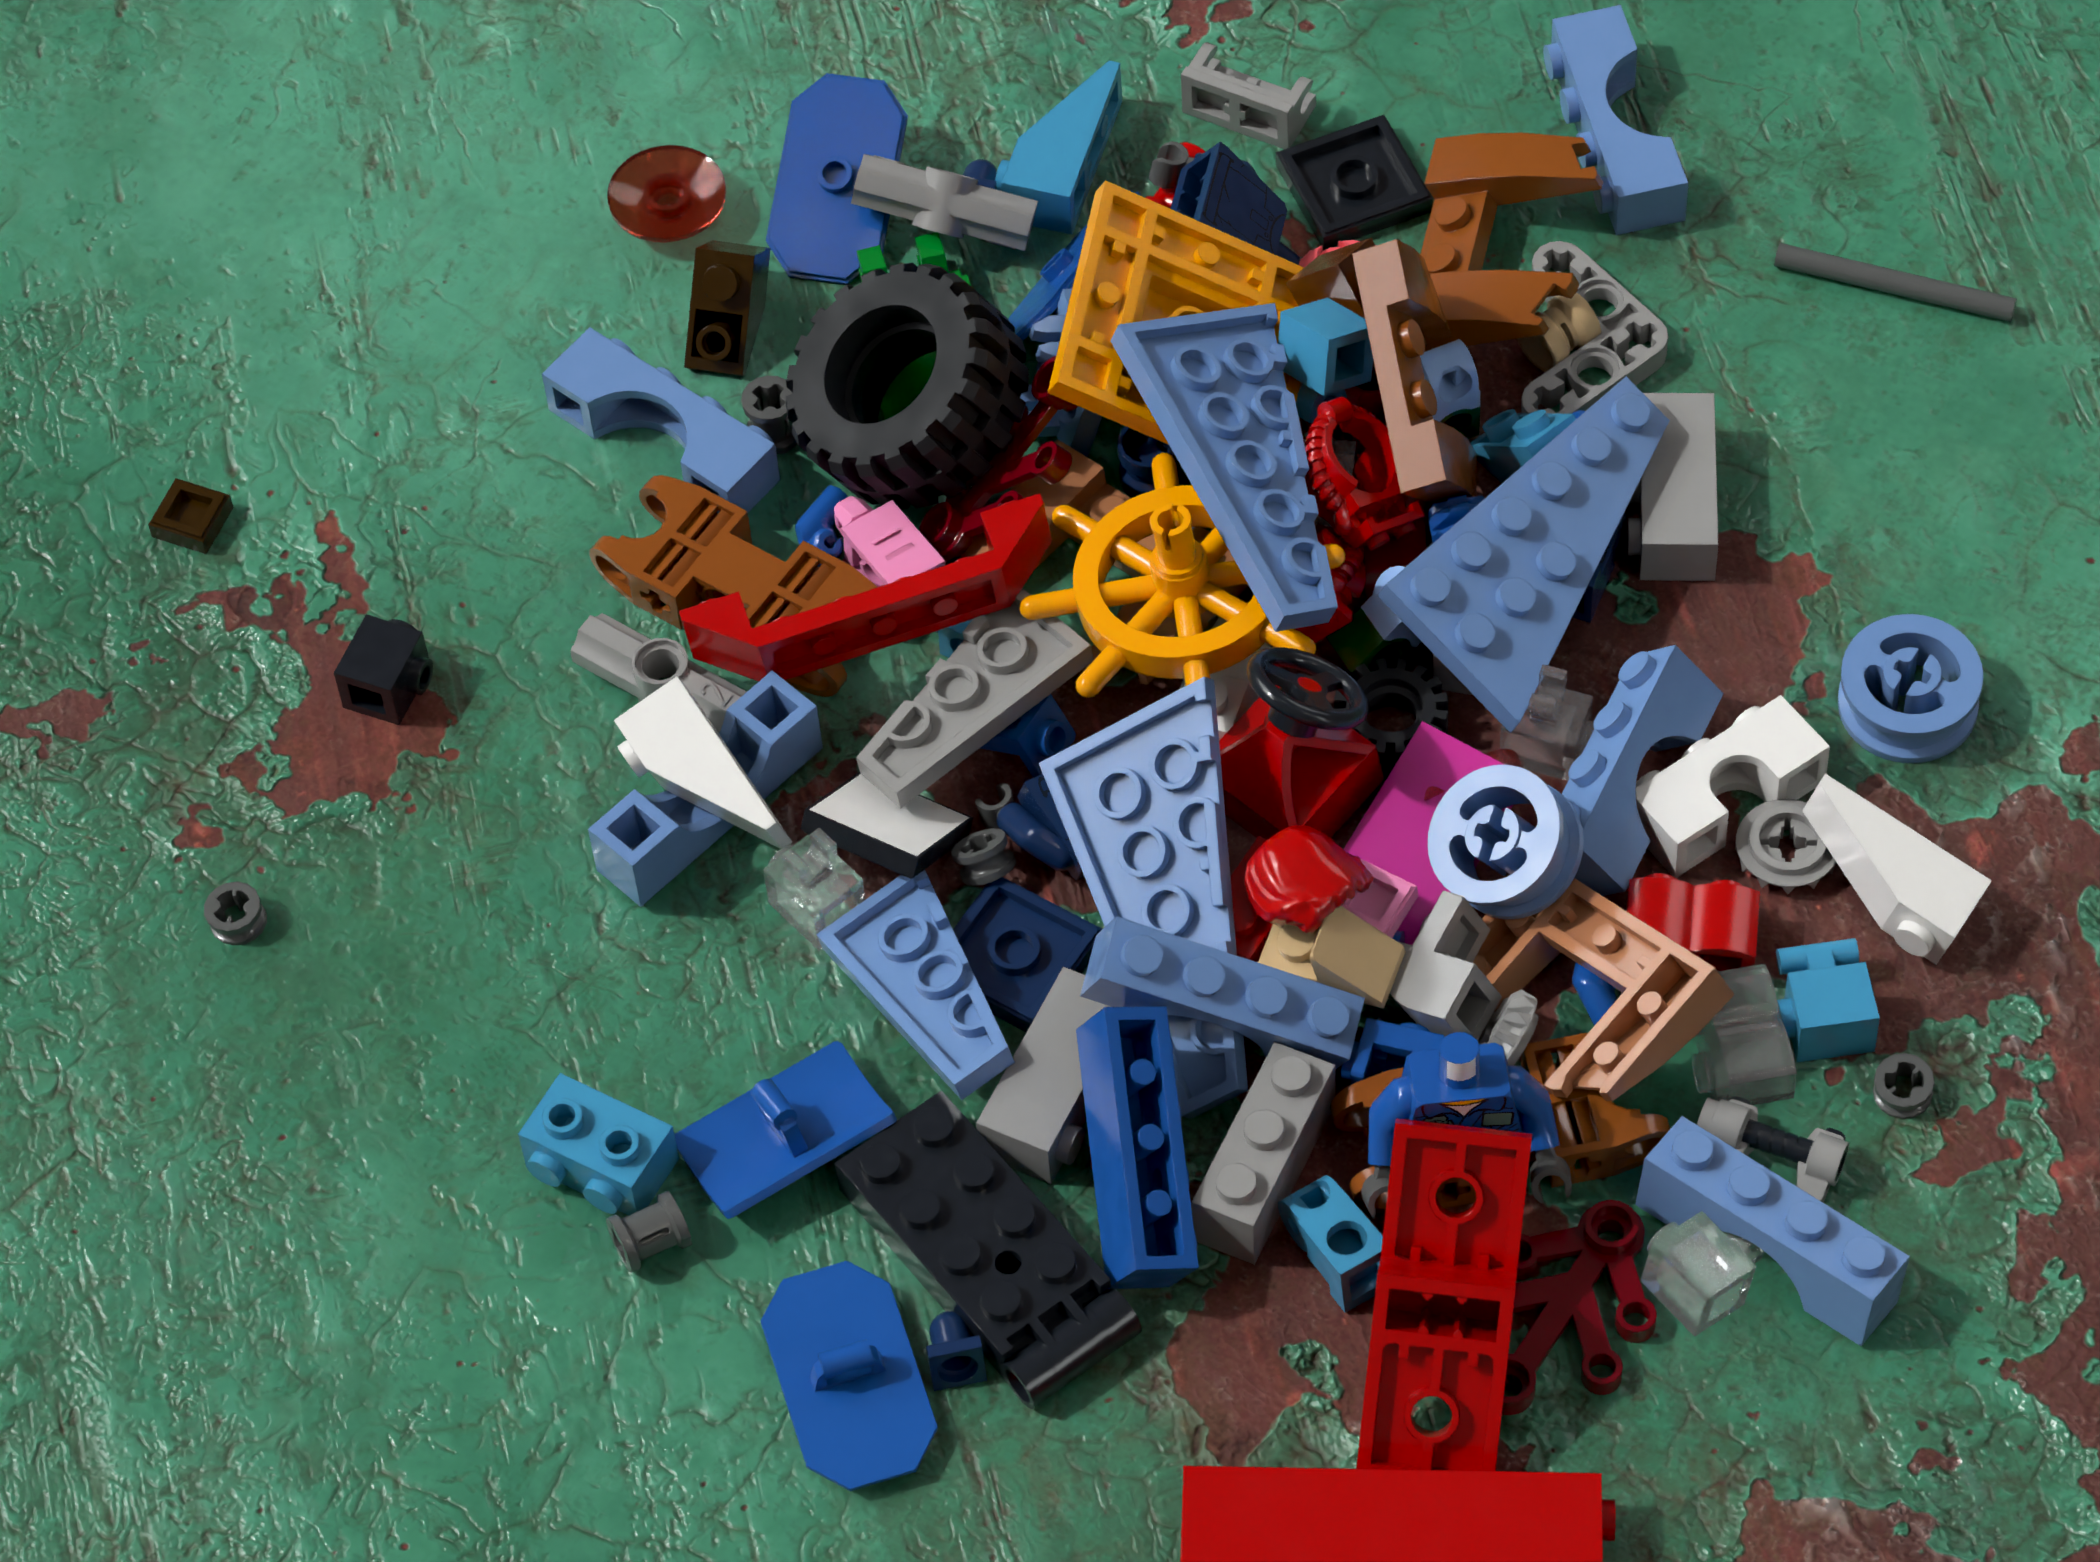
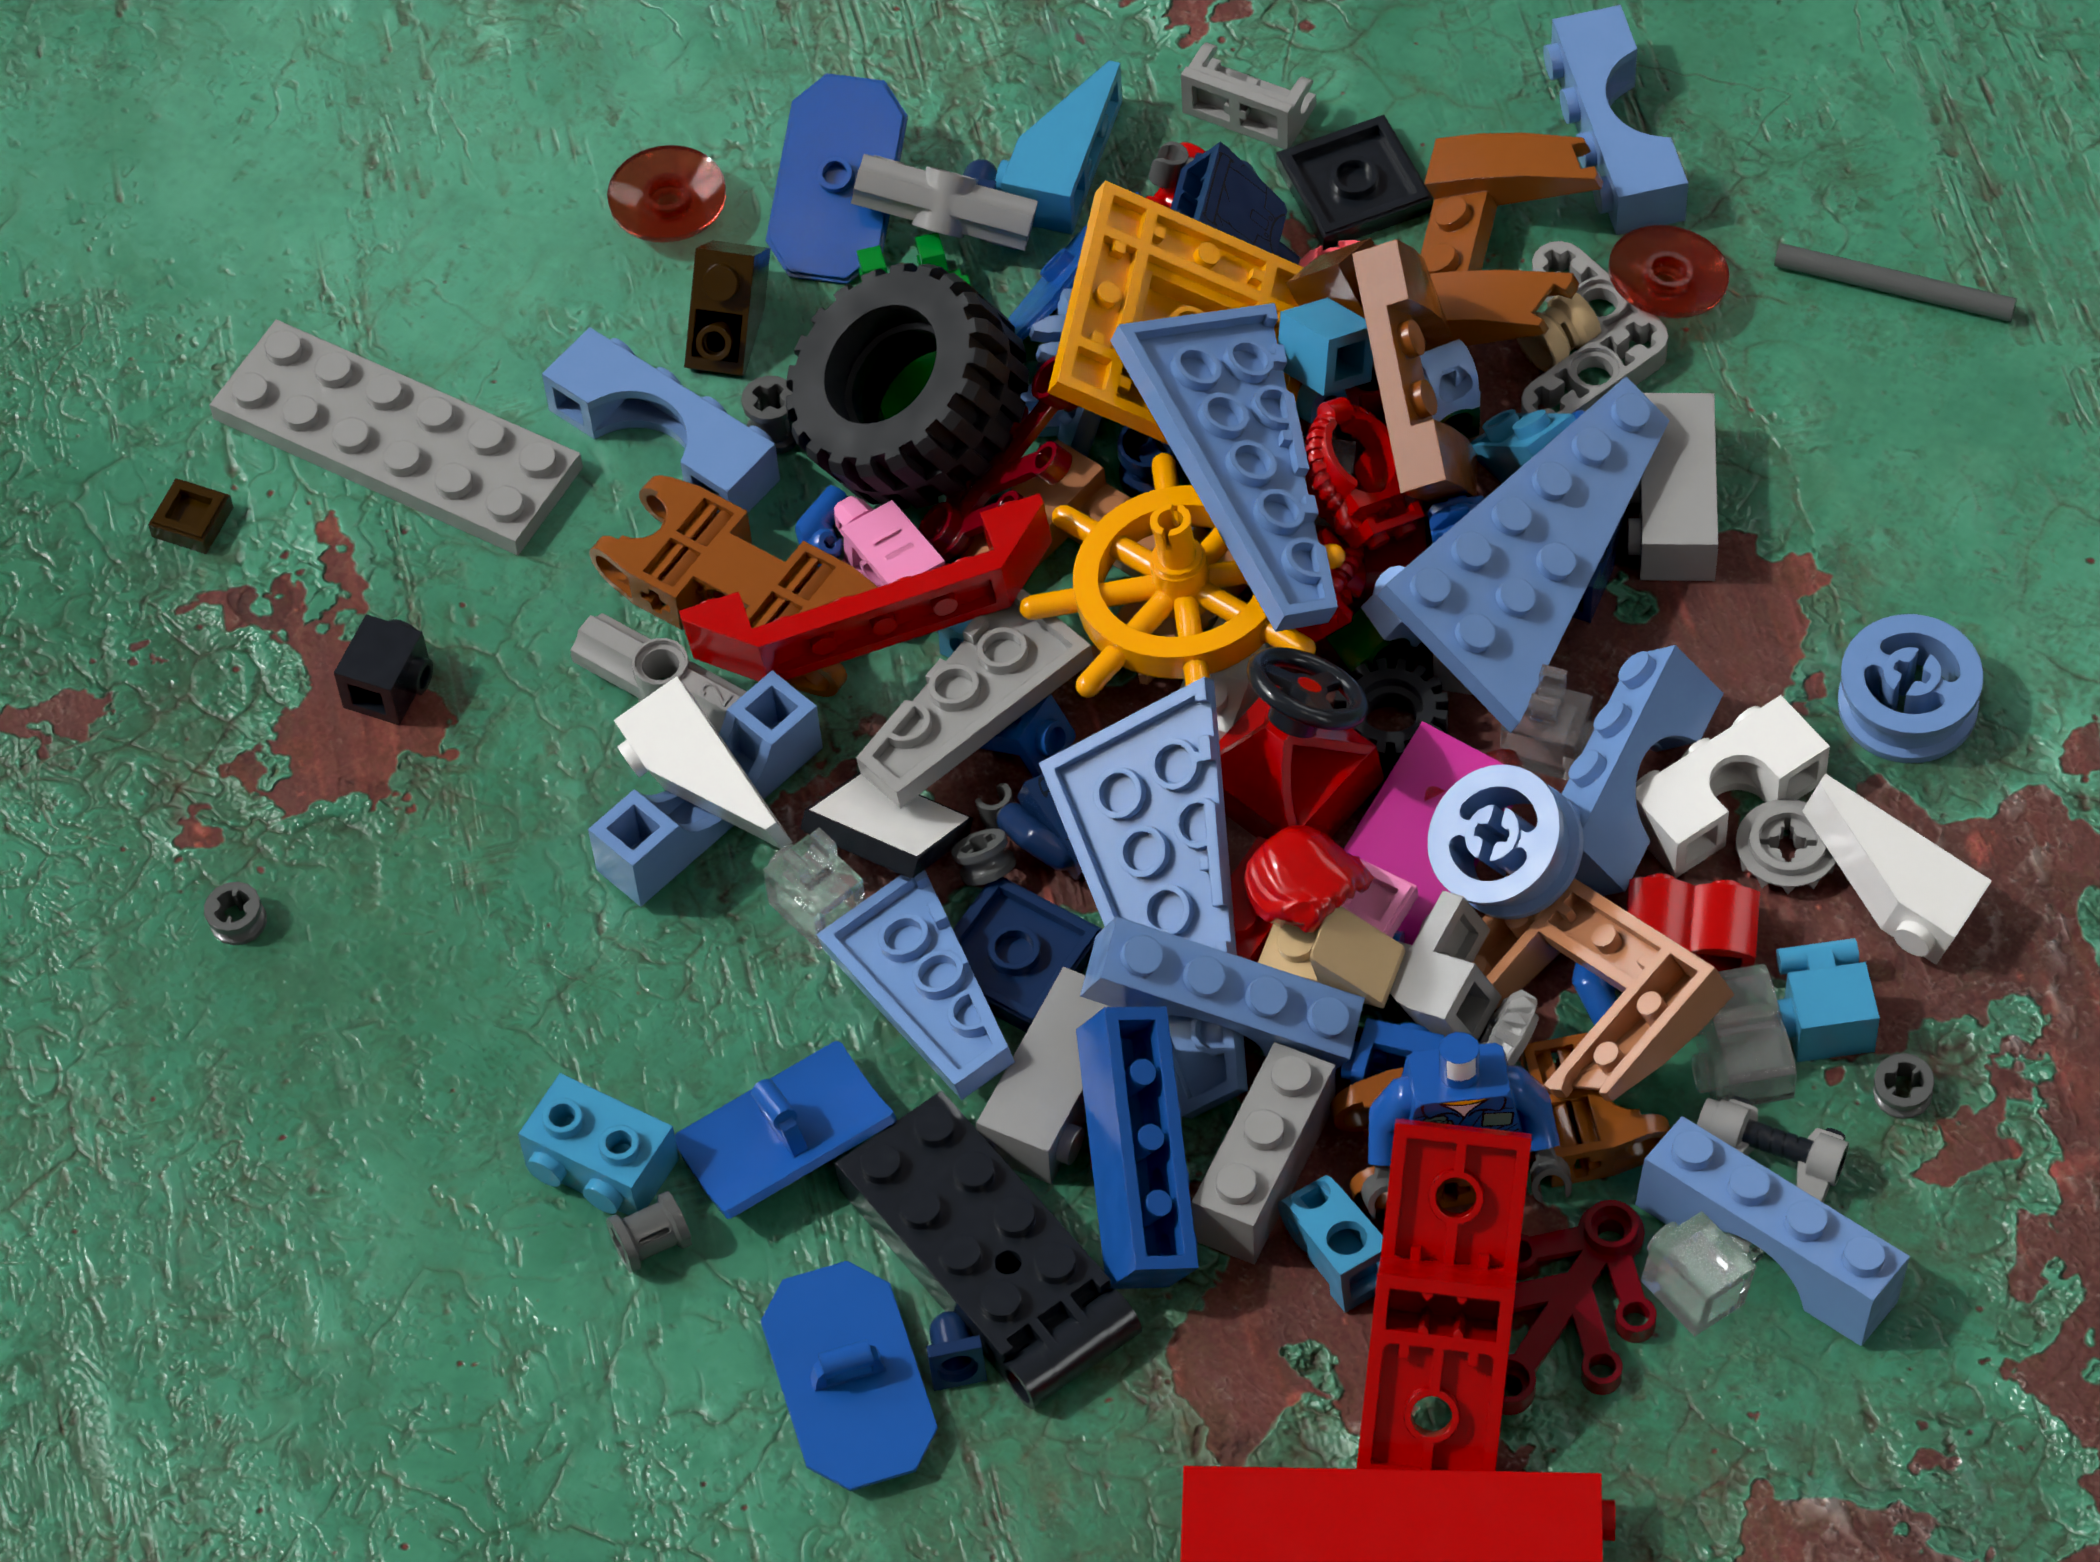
(397, 436): none -> light grey plate
(1668, 271): none -> clear red dish

